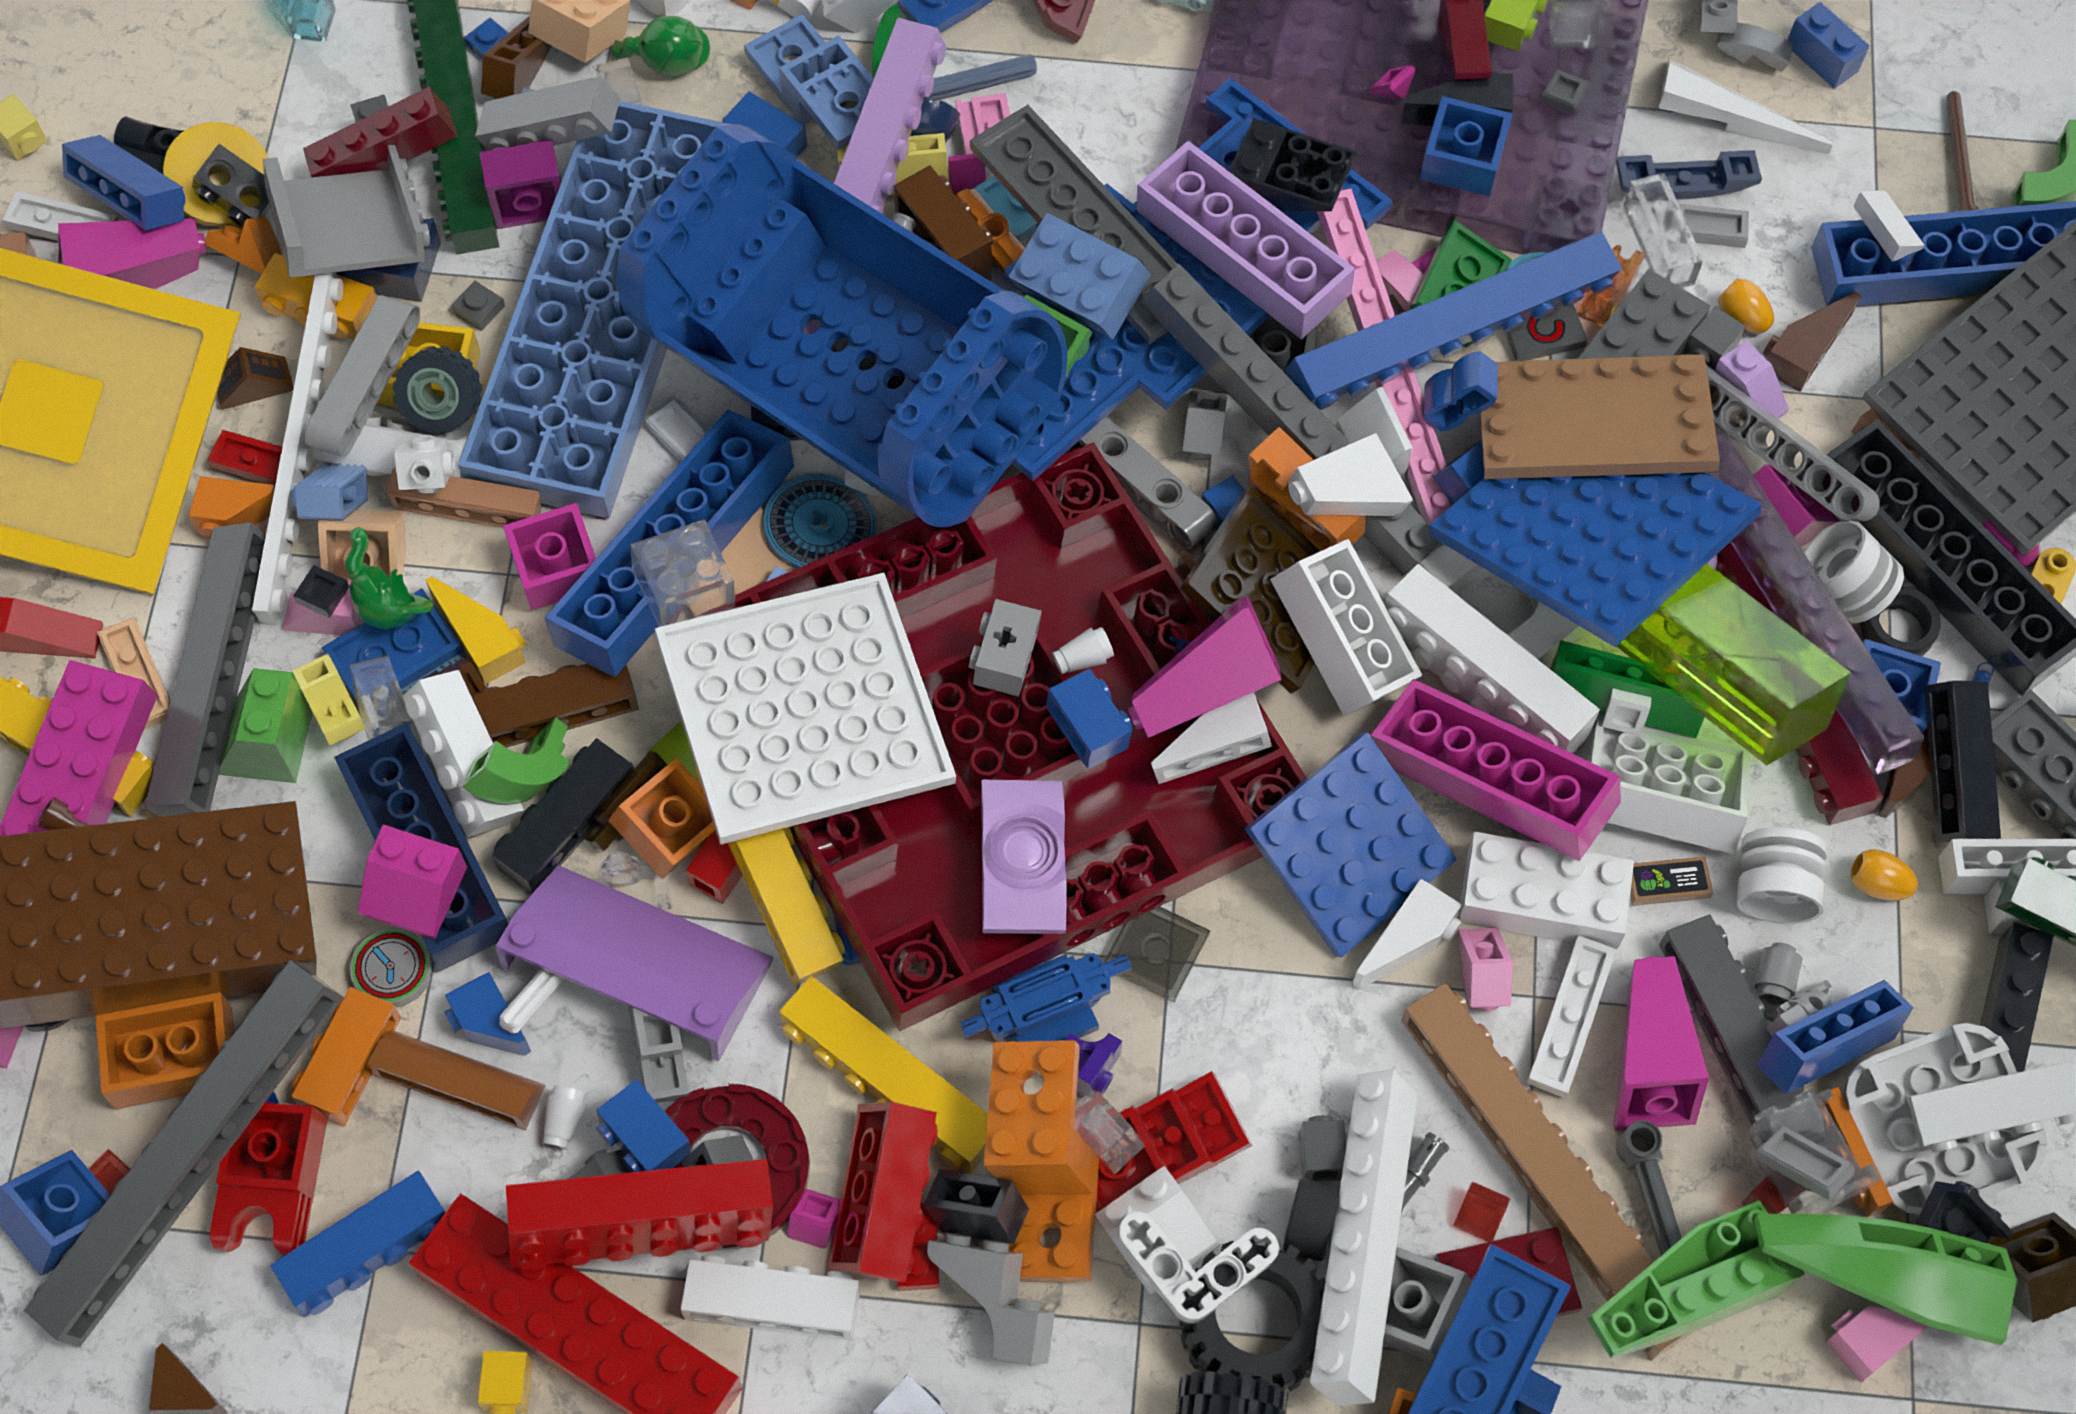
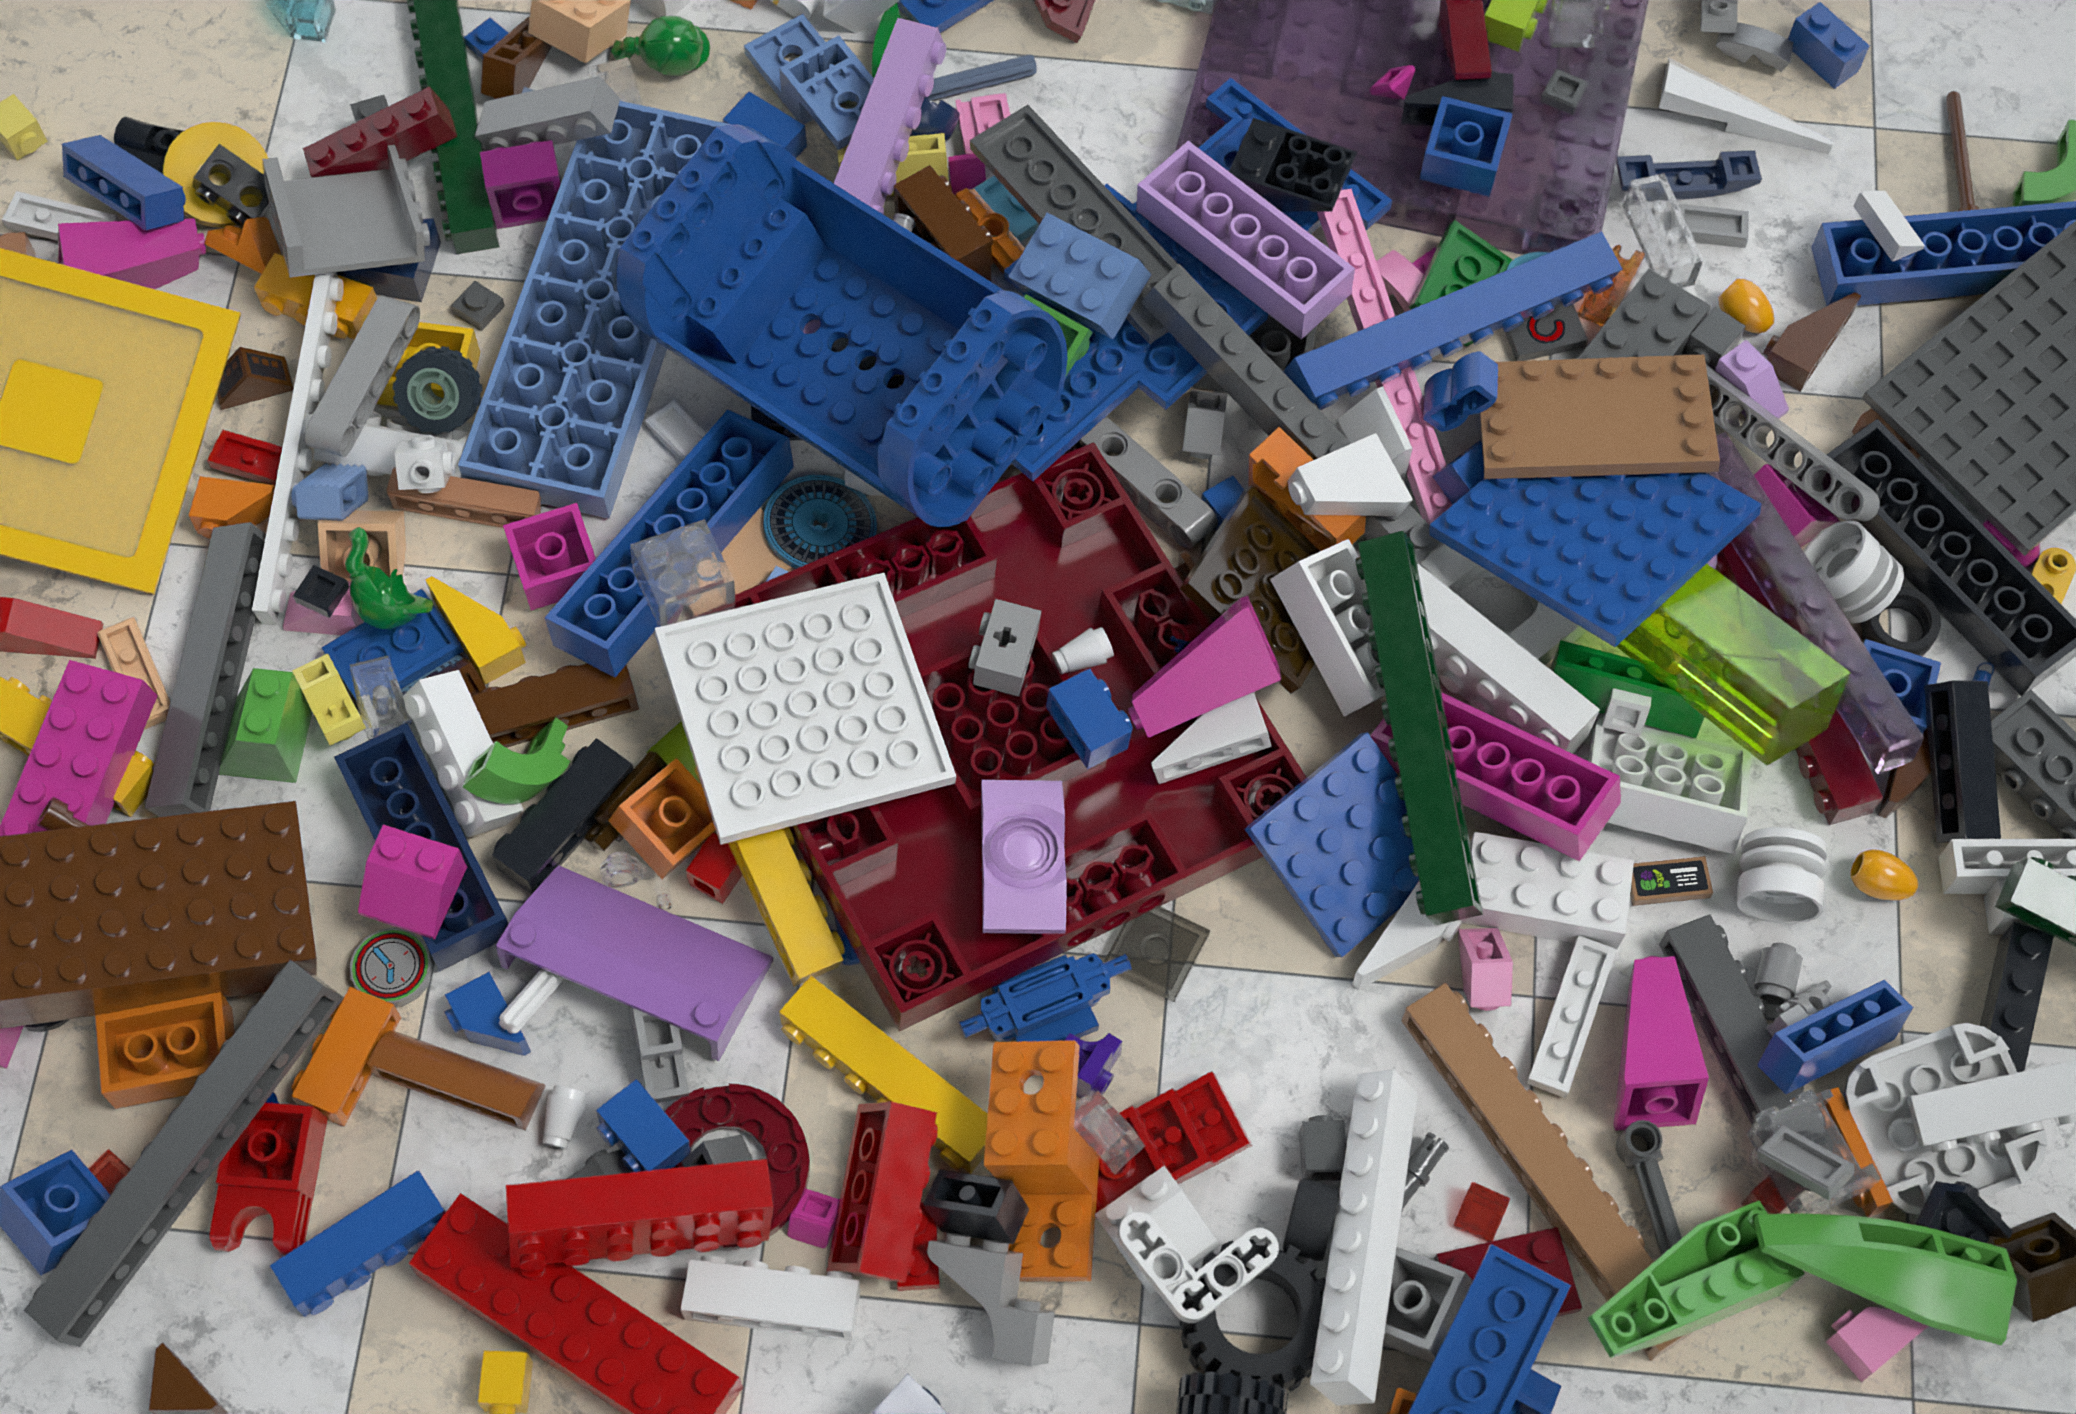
(1419, 730): none -> dark green brick

